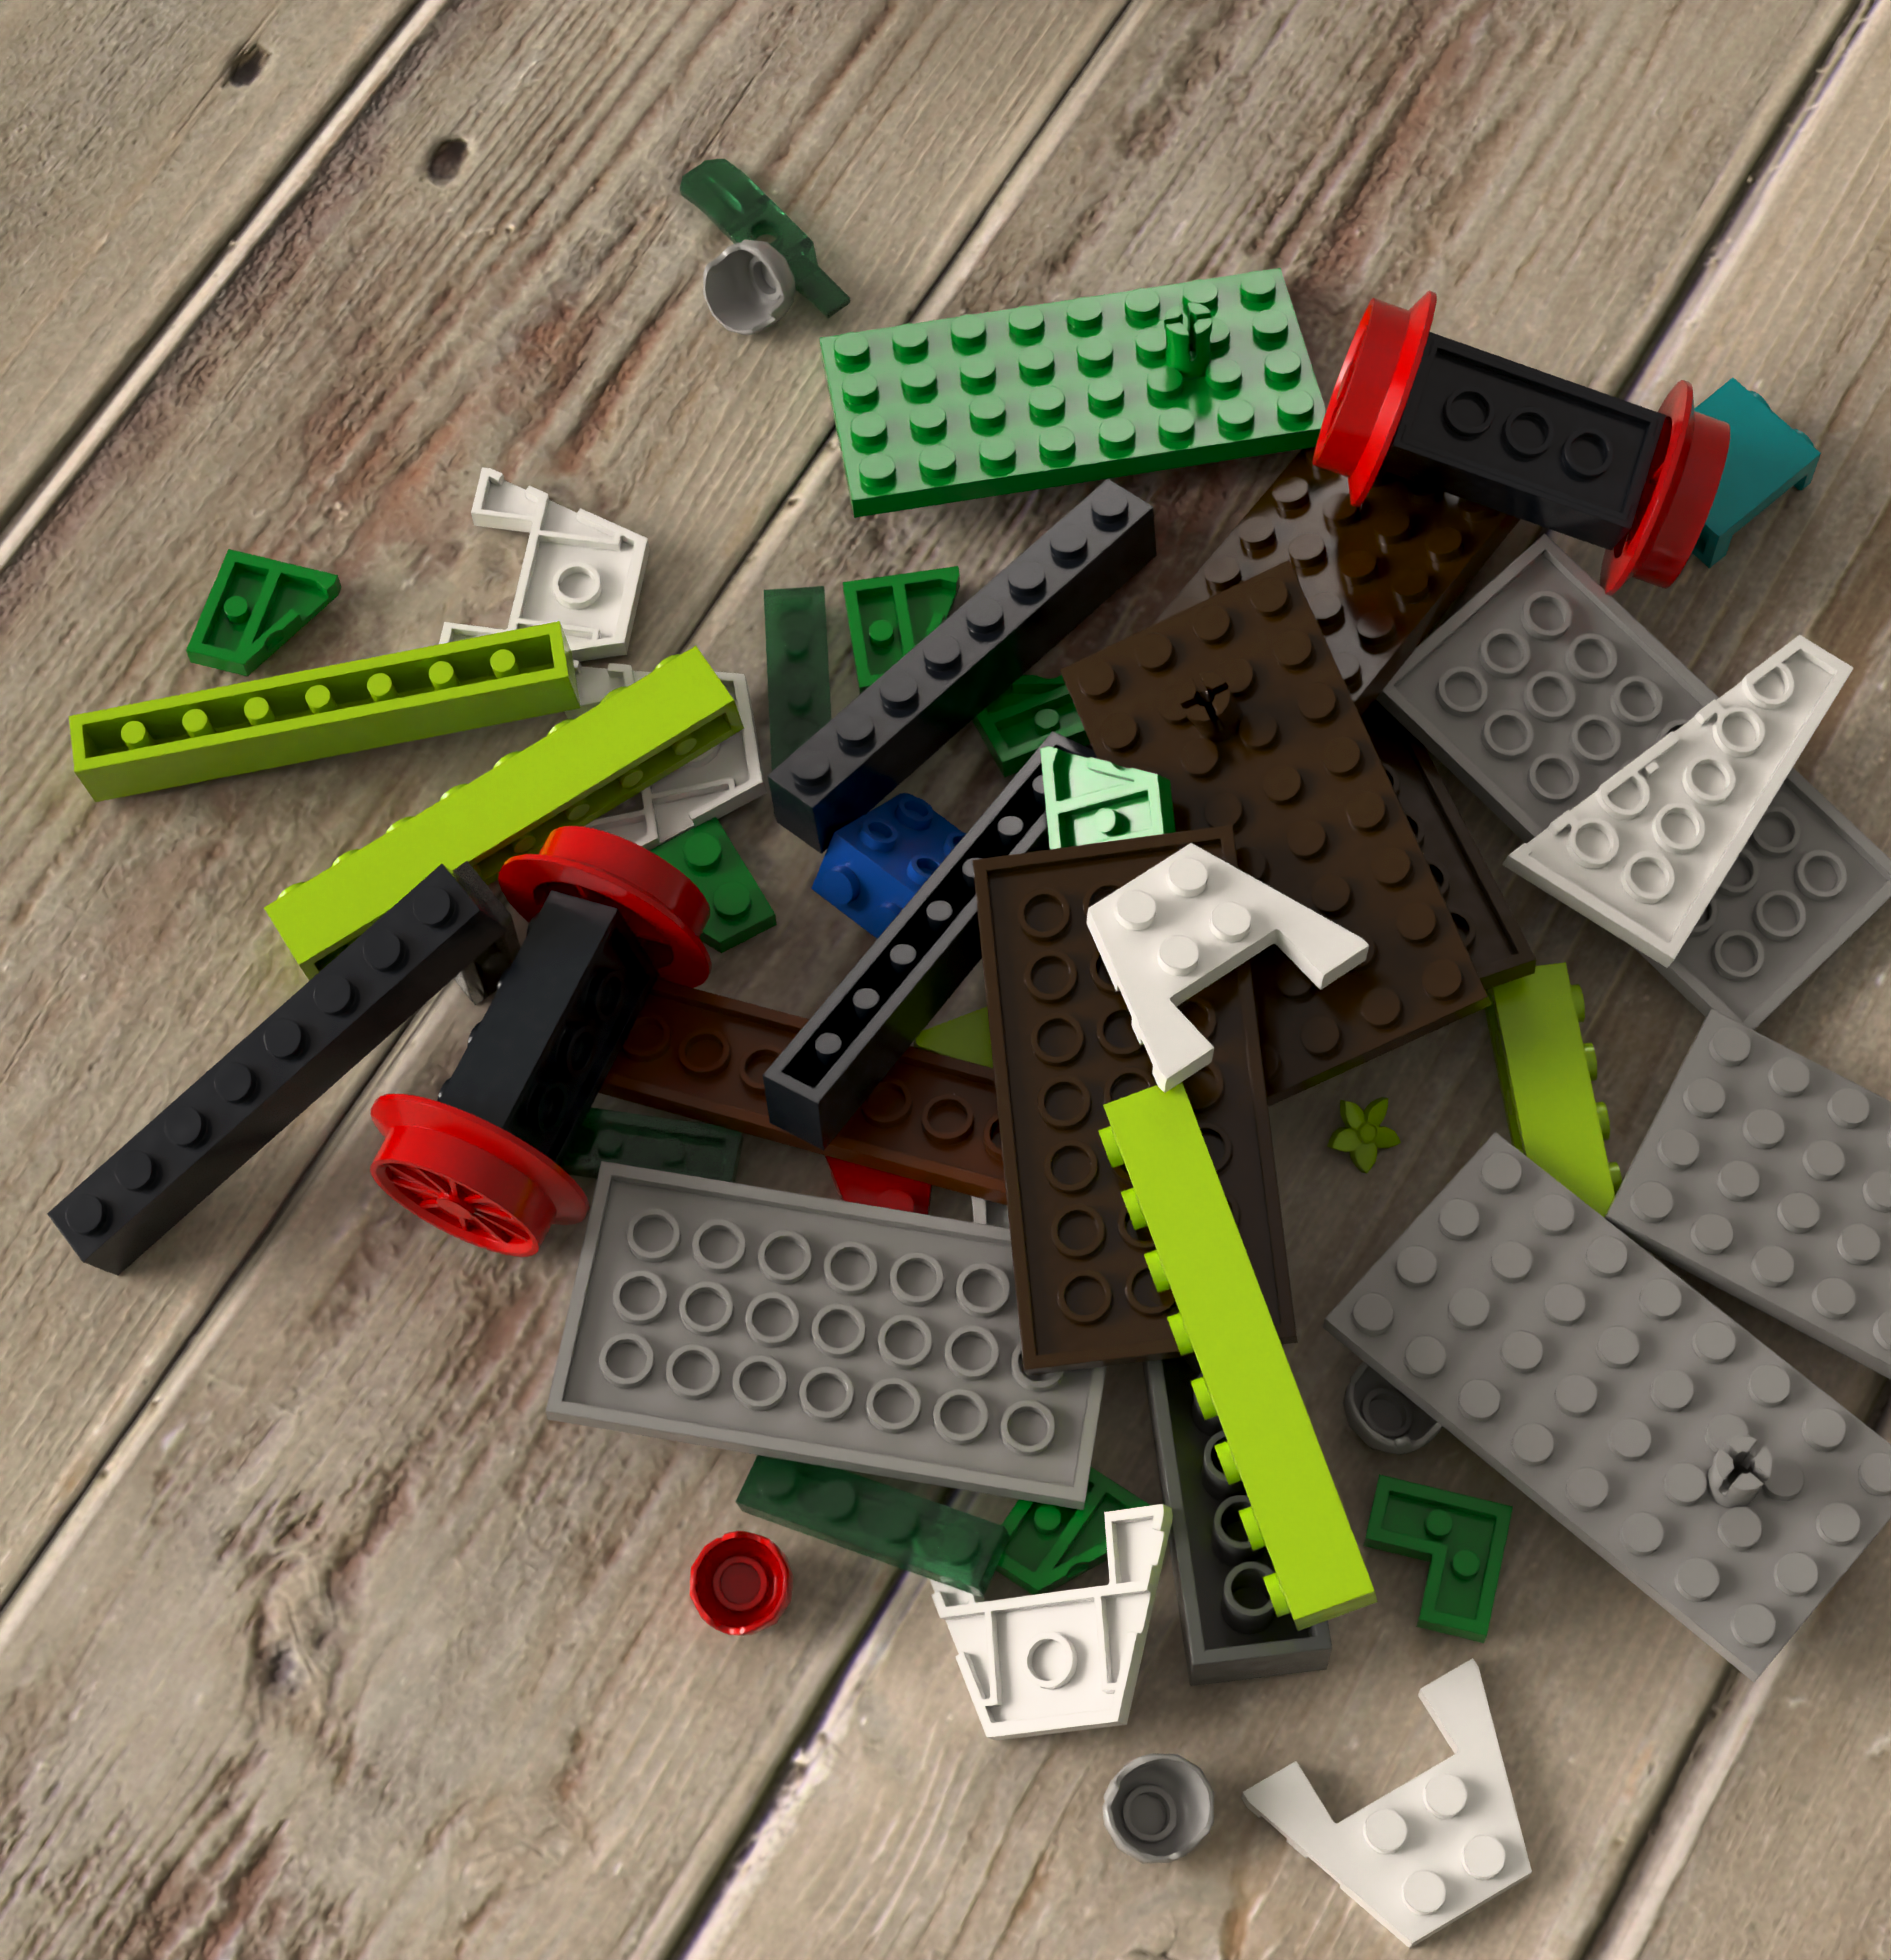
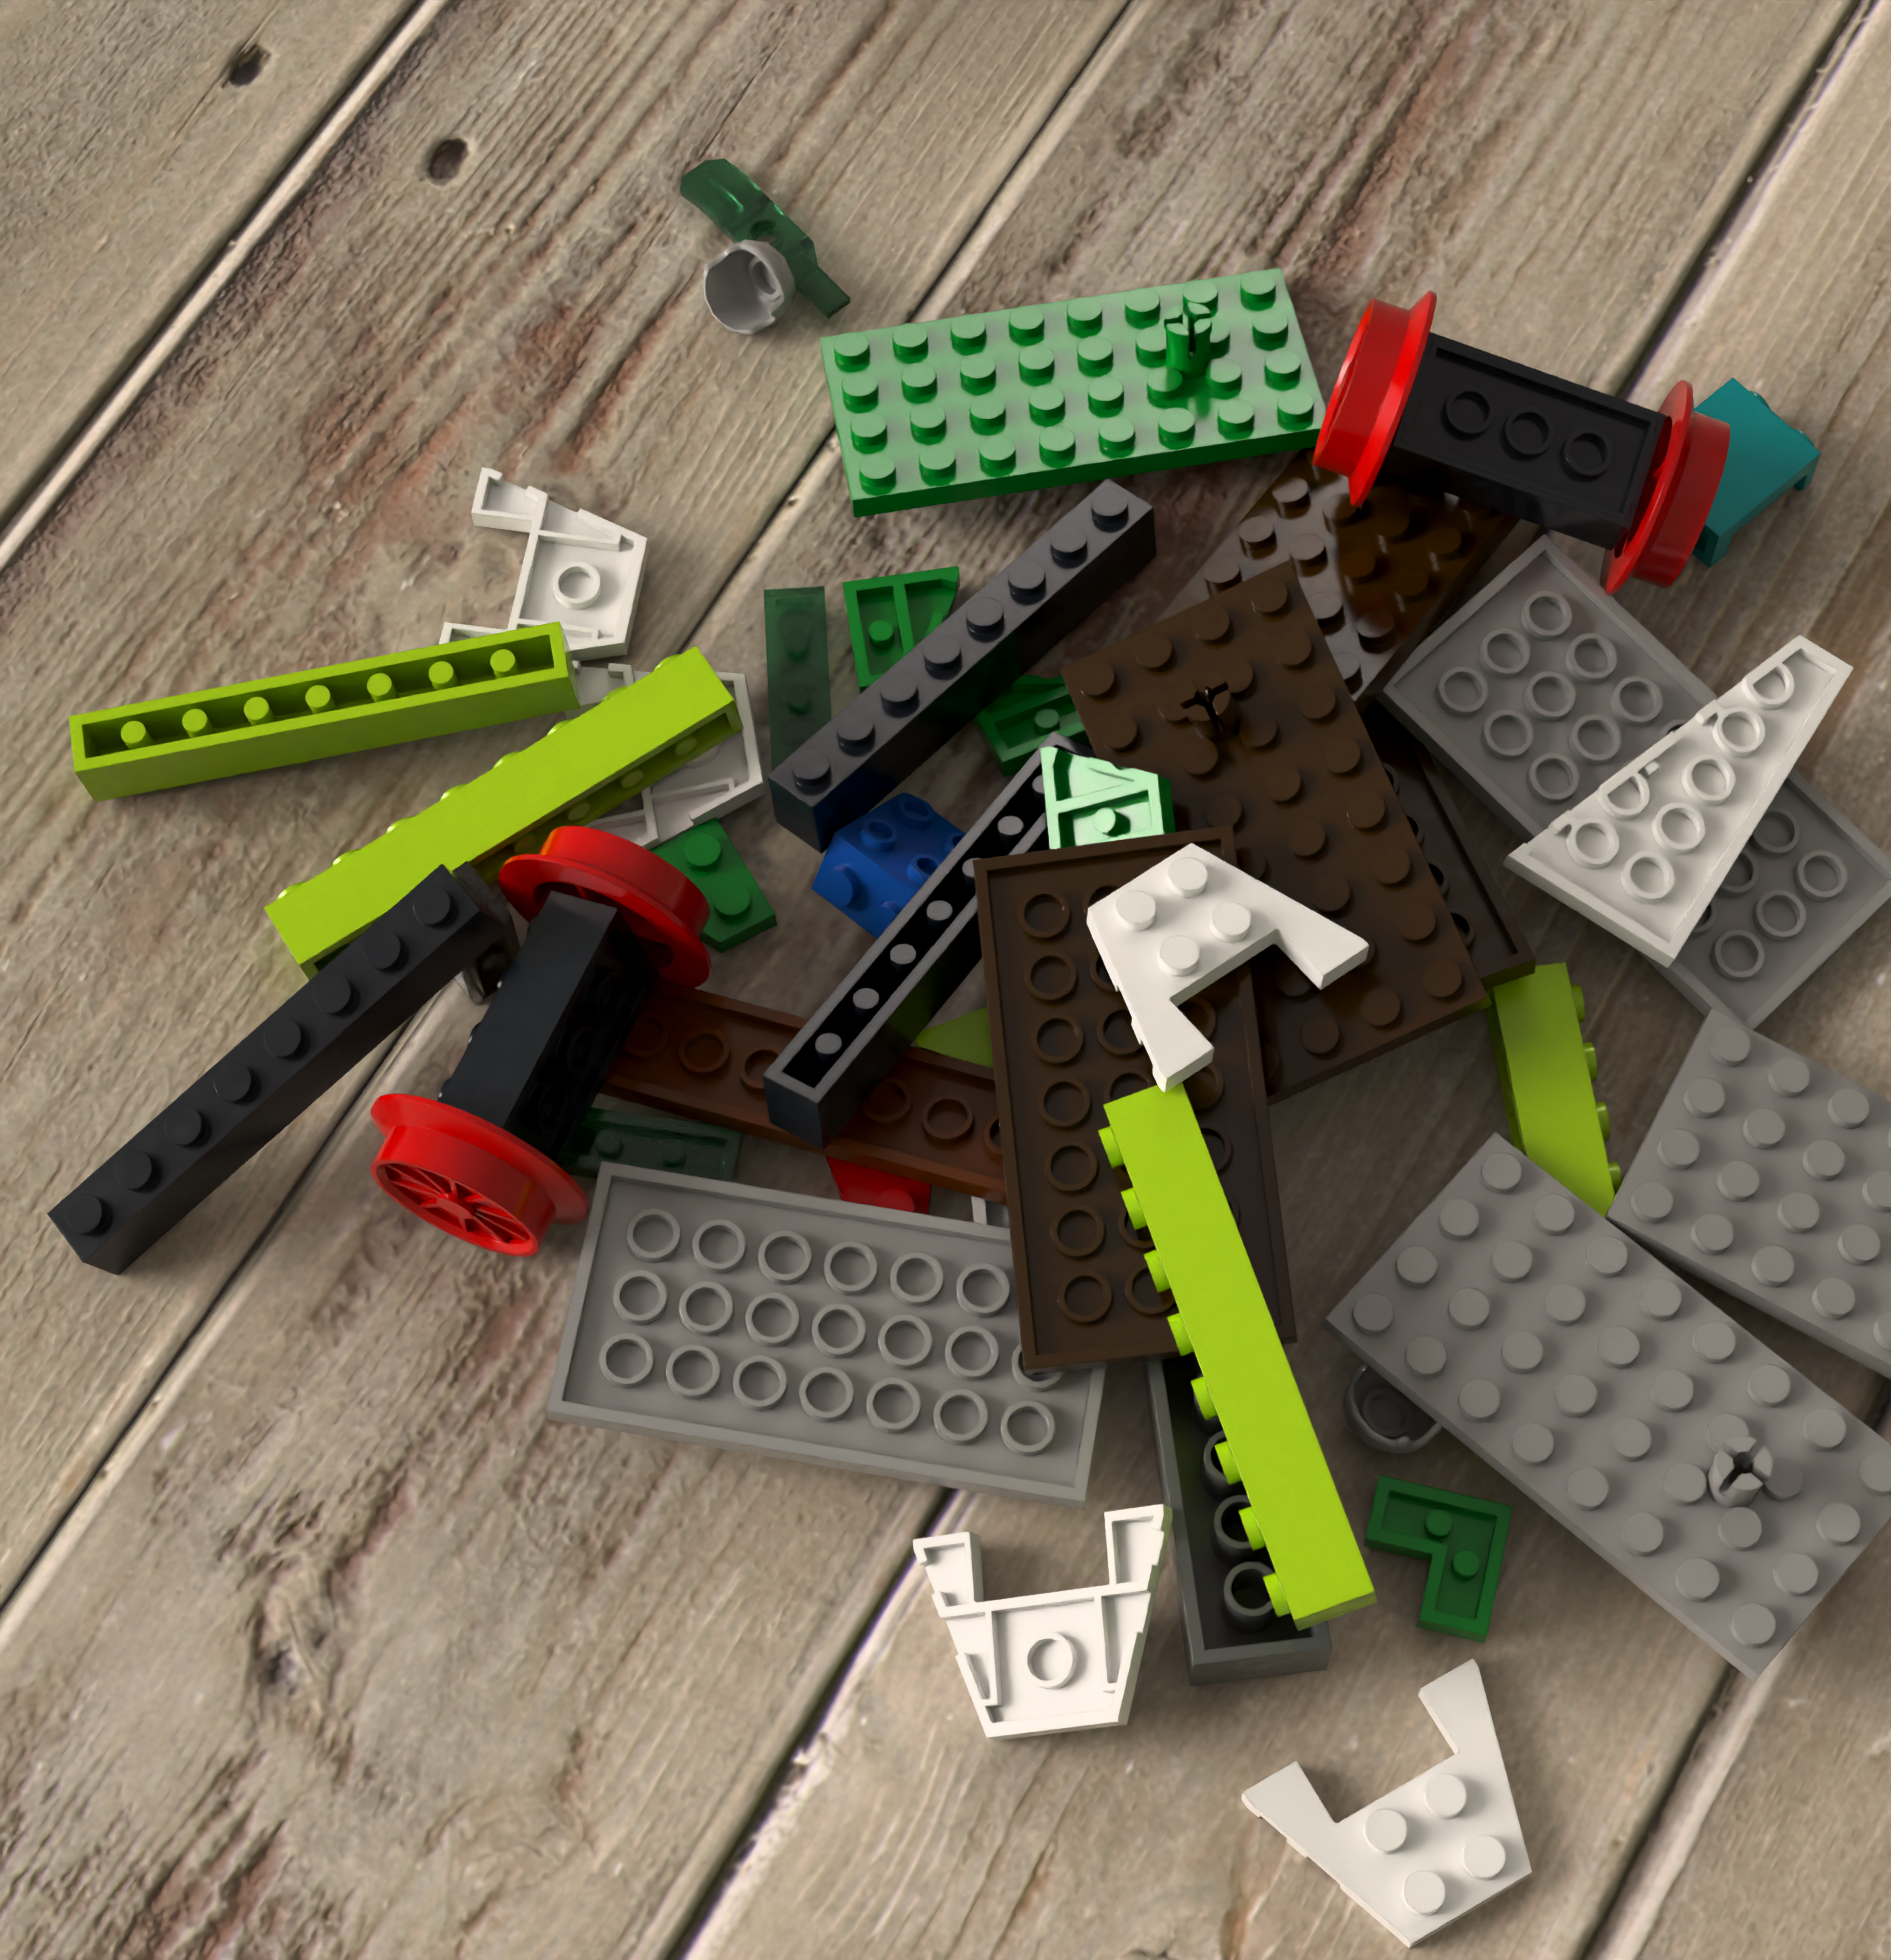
(256, 610): green wing -> none
(741, 1583): red hair -> none
(876, 1521): clear green plate -> none
(1059, 1542): green wing -> none
(1158, 1808): light grey hair -> none
(1363, 1132): lime plant -> none

